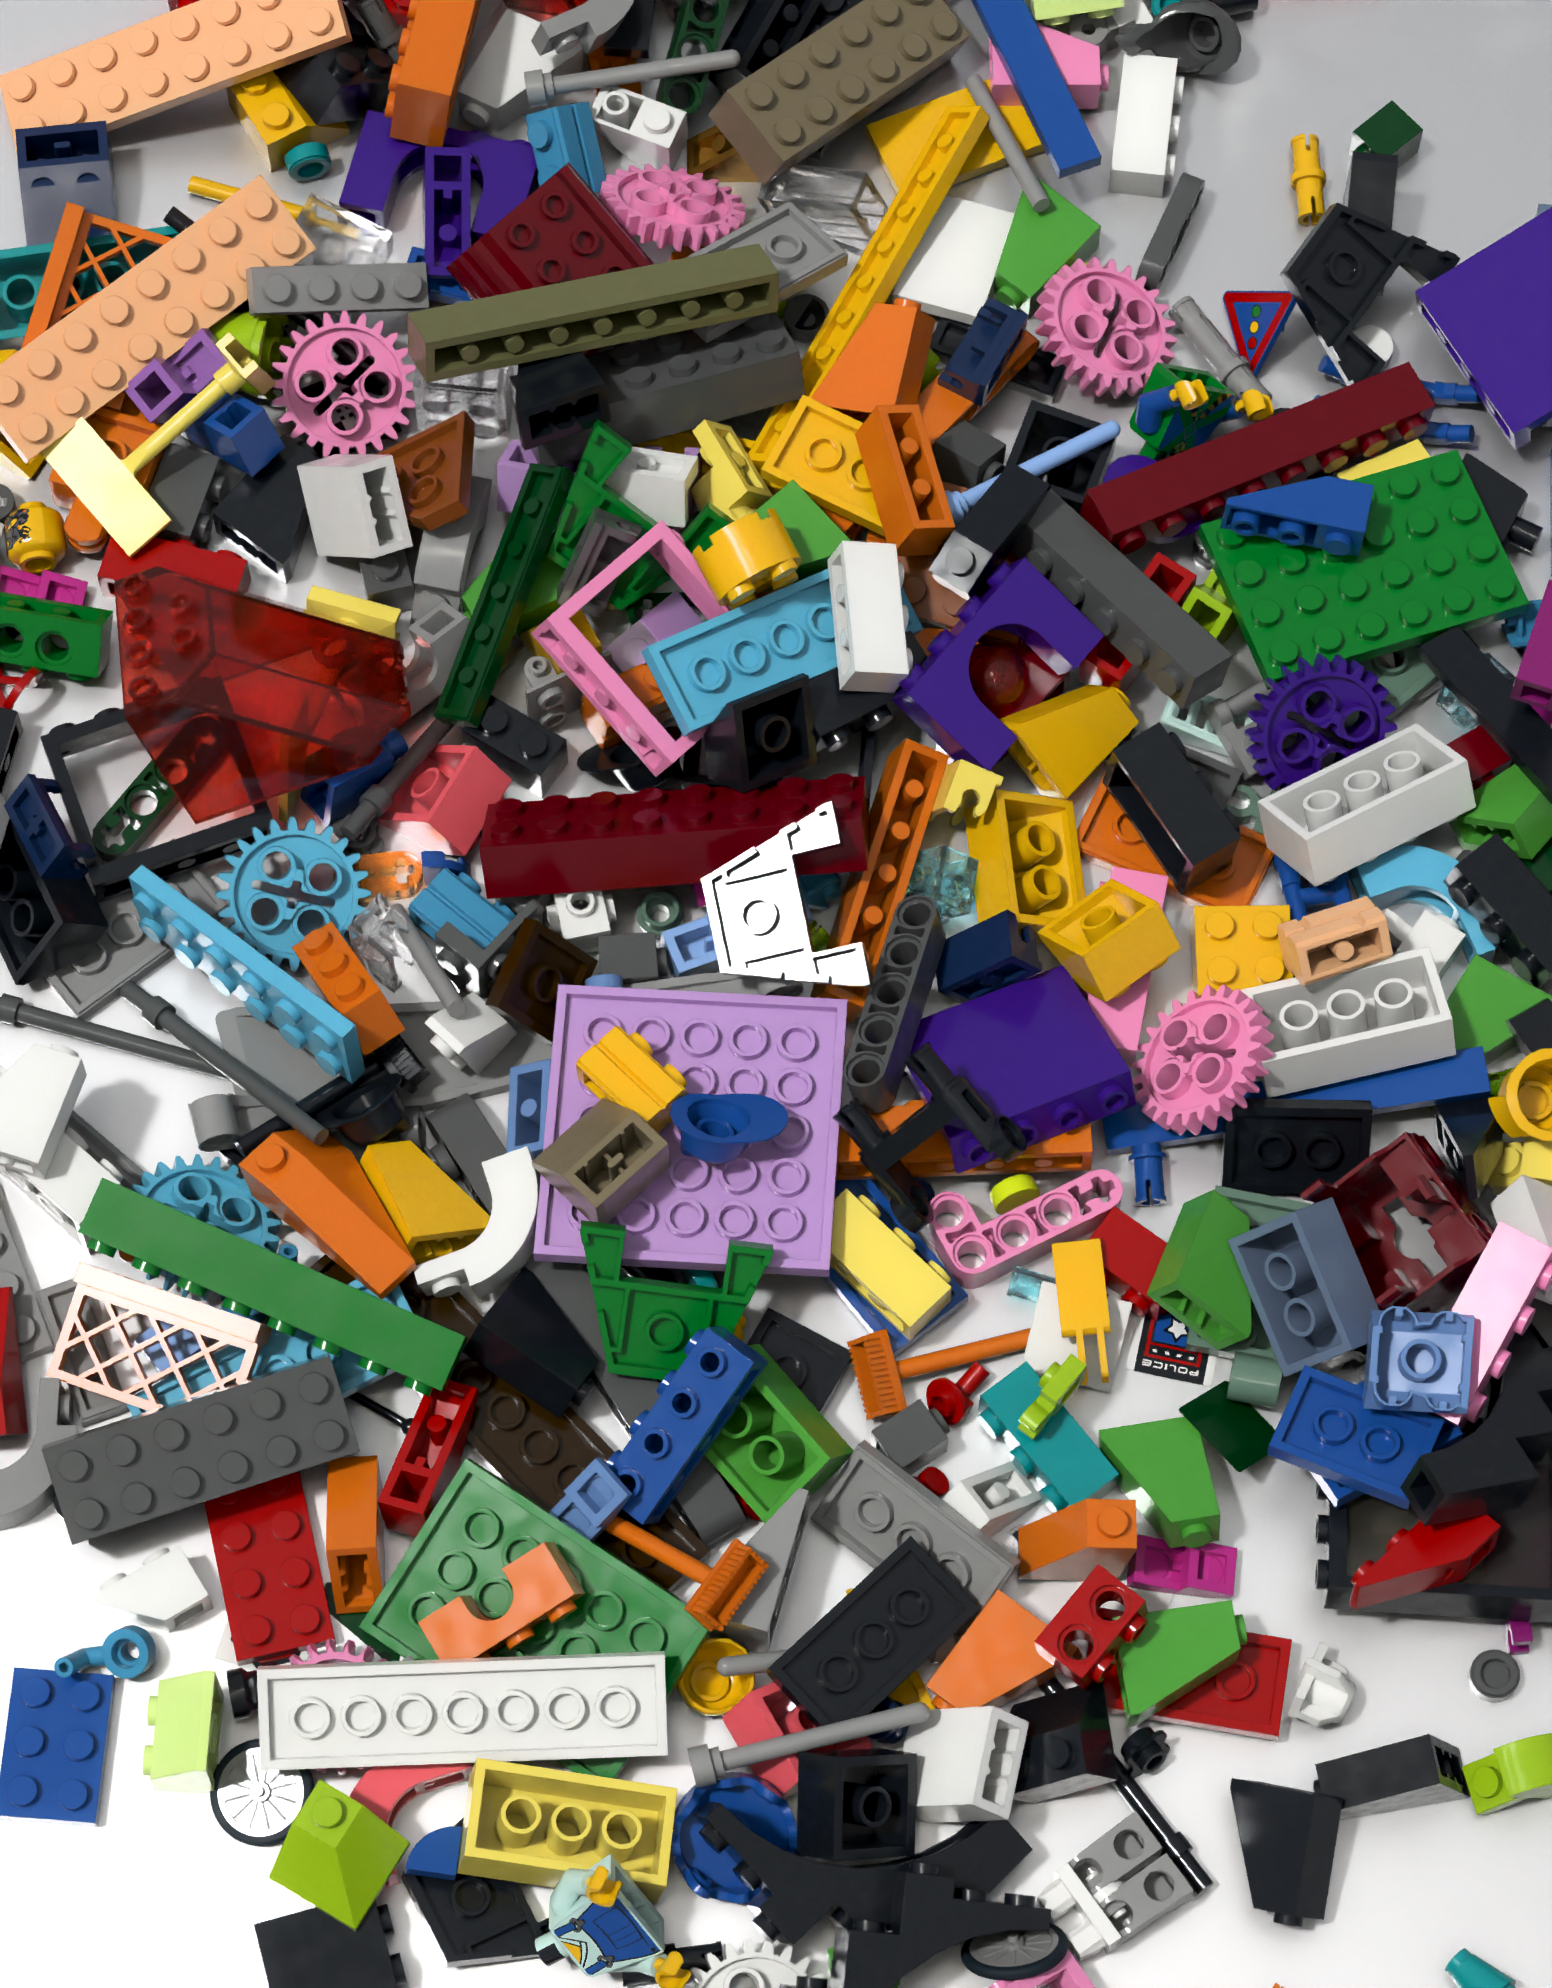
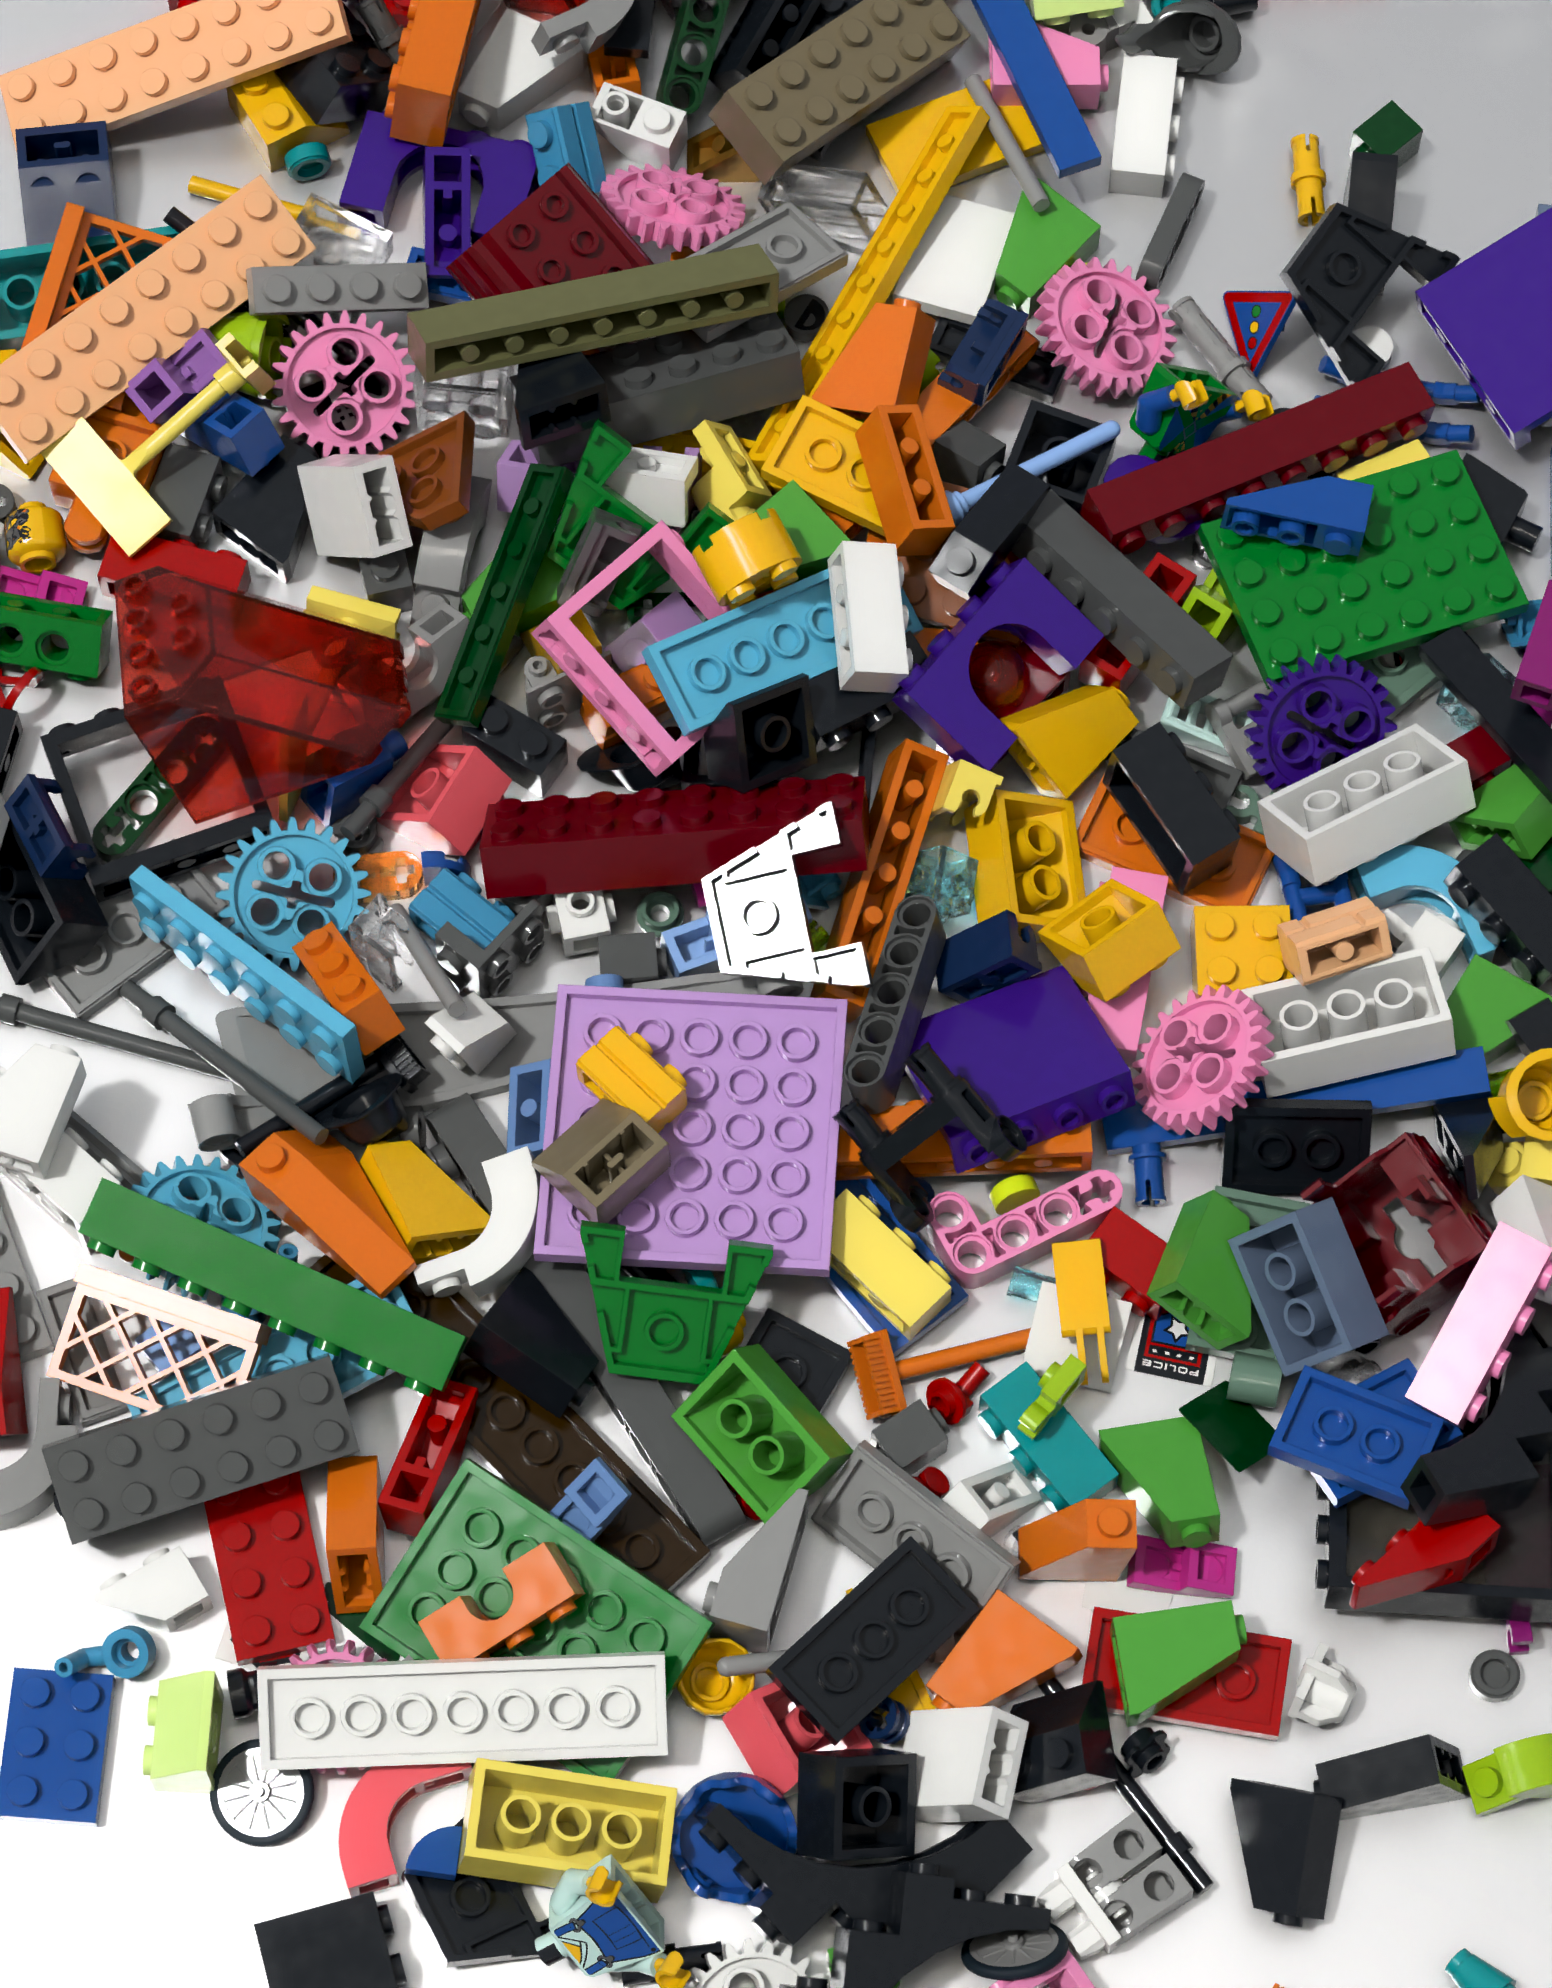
(338, 1855): lime slope -> none
(382, 1411): black hinge -> none
(531, 975): dark brown plate -> none
(544, 87): light grey piece -> none
(684, 1420): blue brick -> none
(712, 1763): light grey piece -> none
(720, 1587): orange piece -> none
(725, 1124): blue piece -> none
(1080, 1621): red brick -> none
(1418, 1361): medium blue slope -> none

